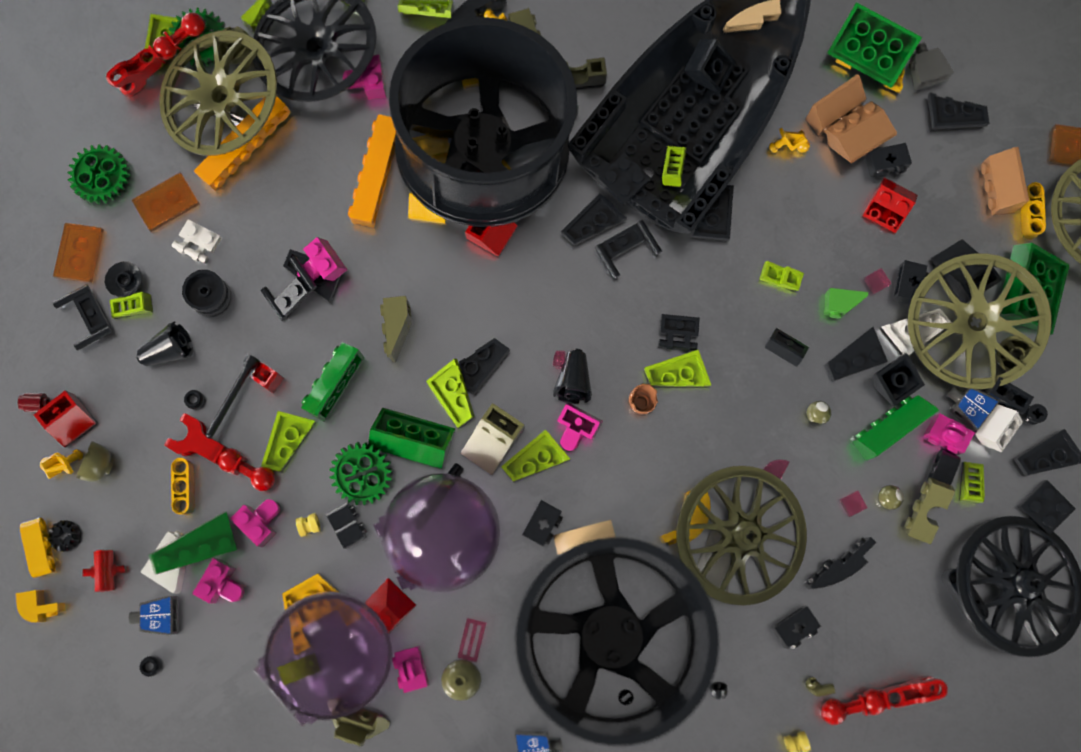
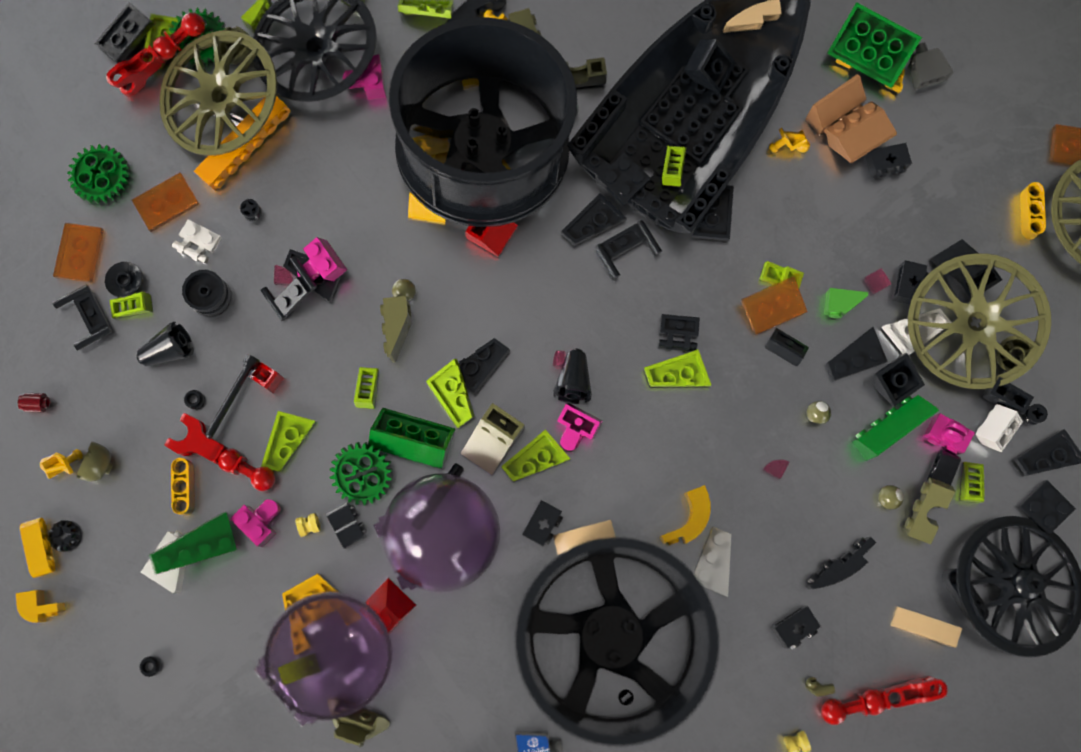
(65, 418): red slope -> none
(103, 570): red pin -> none
(124, 33): none -> black tile
(157, 616): torso -> none
(217, 583): dark pink brick -> none
(248, 206): none -> black wheel
(282, 276): none -> clear pink tile
(332, 381): green slope -> none
(369, 398): none -> lime slope
(374, 173): light orange brick -> none
(404, 288): none -> olive piece
(411, 669): dark pink brick -> none
(461, 680): olive cylinder -> none
(464, 637): clear pink tile -> none
(643, 399): nougat hair -> none
(719, 690): black hinge -> none
(735, 531): olive wheel -> none
(774, 305): none -> clear orange tile
(853, 503): clear pink tile -> none
(890, 205): red slope -> none
(926, 627): none -> tan slope
(951, 114): black wing -> none
(971, 406): torso -> none
(1005, 182): medium nougat slope -> none
(1048, 271): green slope -> none

